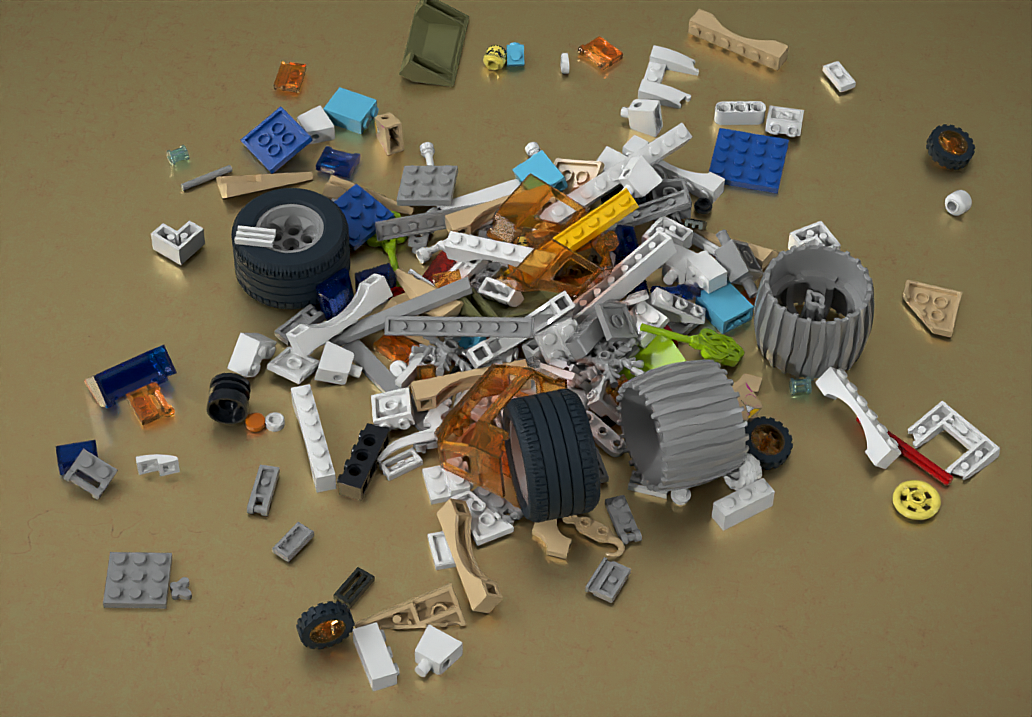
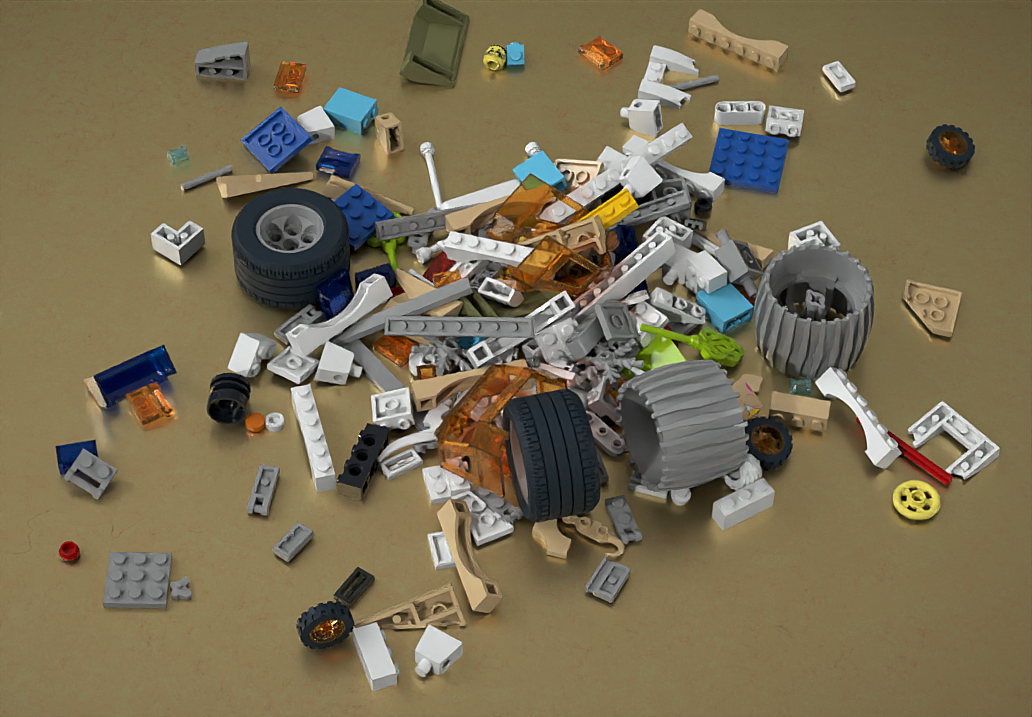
(69, 551): none -> red plate
(157, 462): white slope -> none
(224, 61): none -> light grey wedge
(255, 236): white tile -> none
(398, 367): white plate -> none
(408, 374): white tile -> none
(427, 185): light grey plate -> none
(564, 63): white tile -> none
(576, 236): none -> tan wedge
(681, 290): clear blue plate -> none
(694, 83): none -> light grey bar
(799, 411): none -> tan brick
(958, 202): white head -> none

